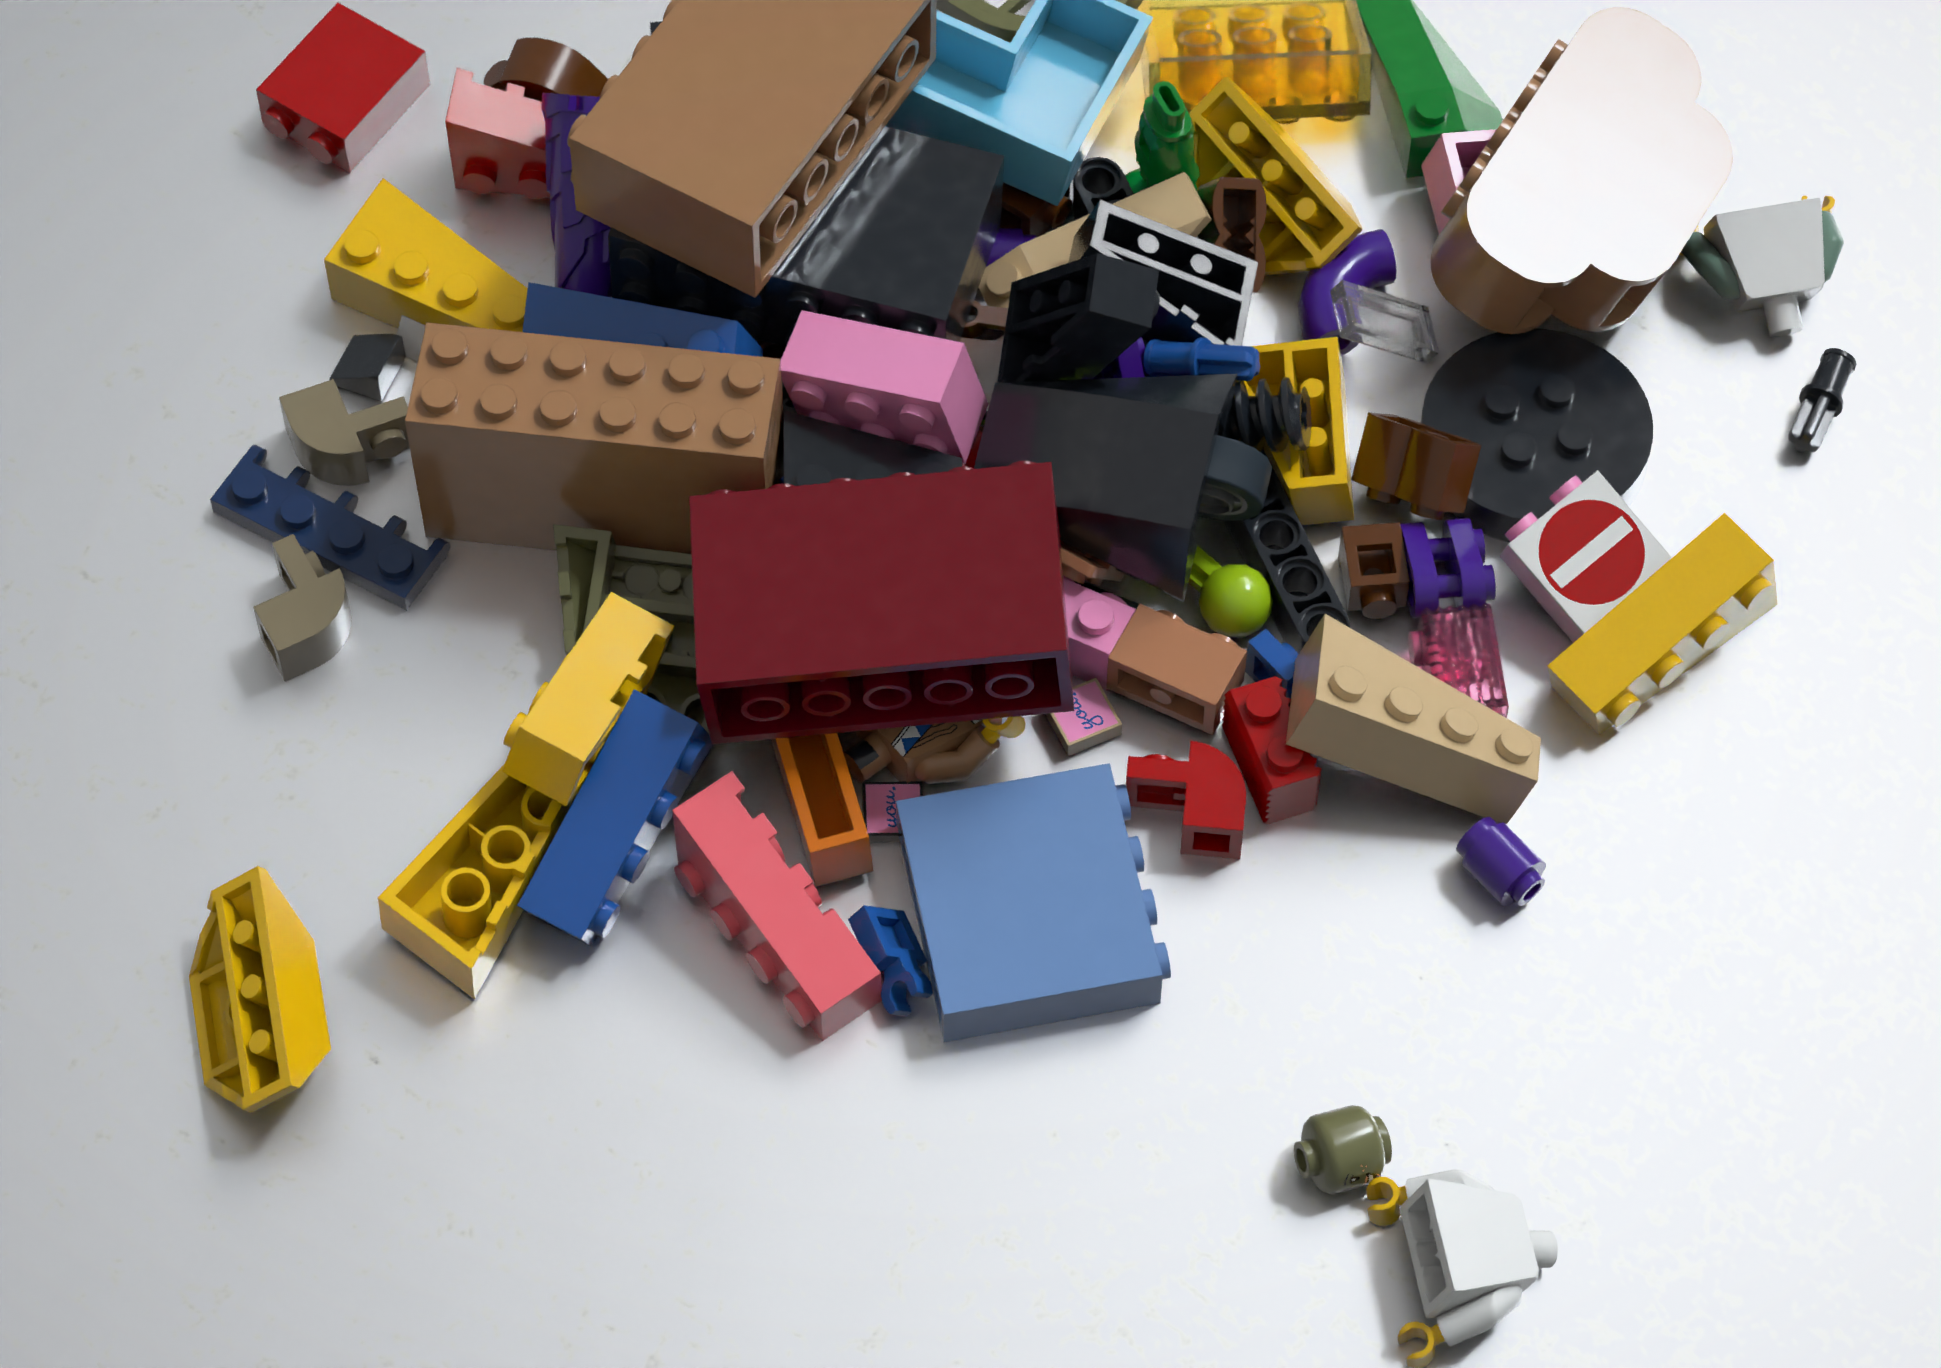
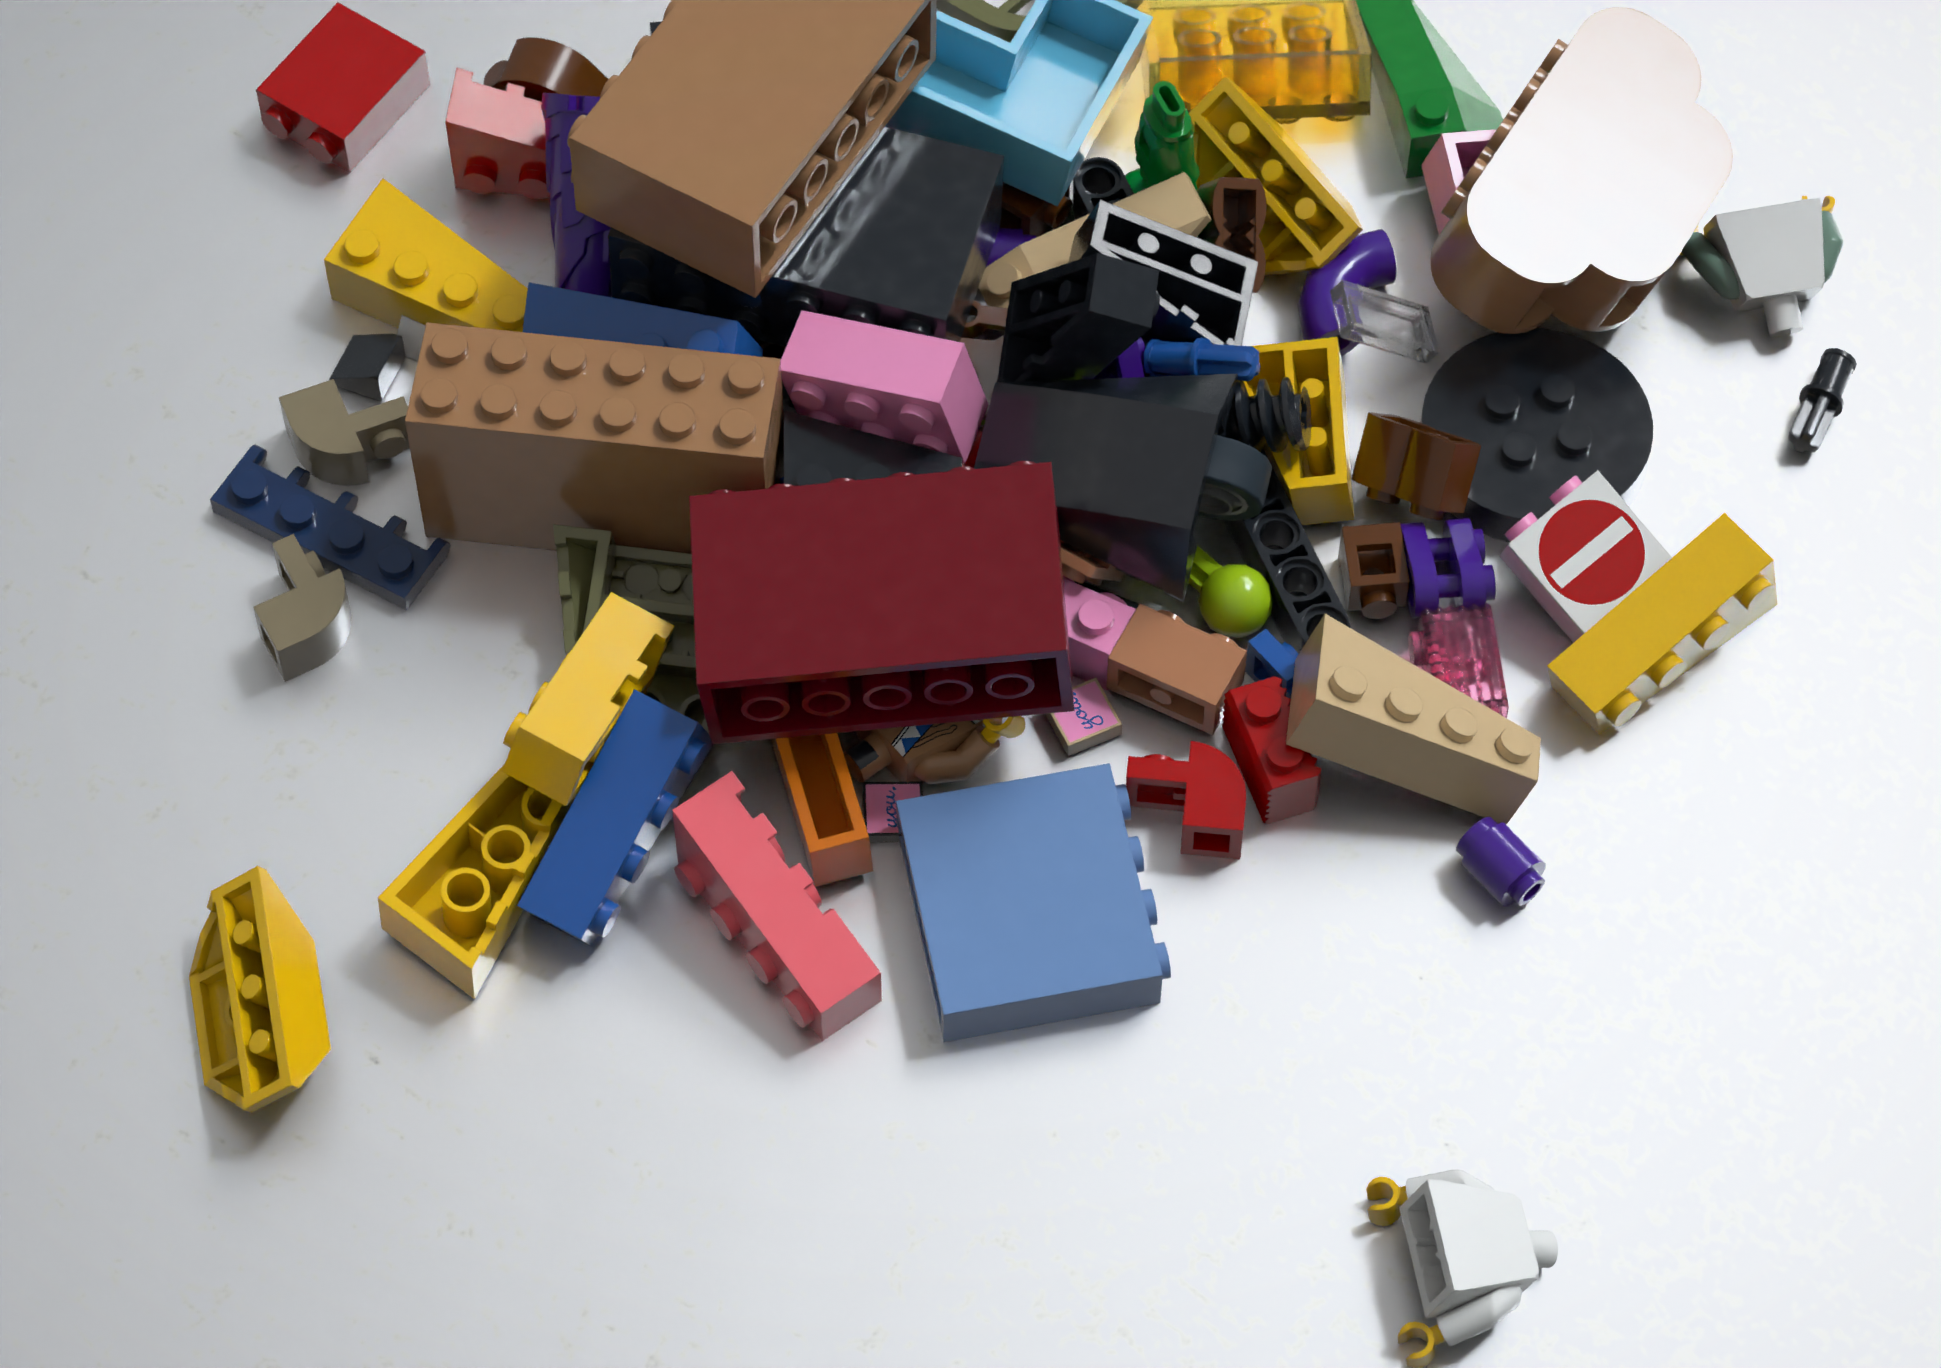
(895, 951): blue plate -> none
(1343, 1149): olive head -> none

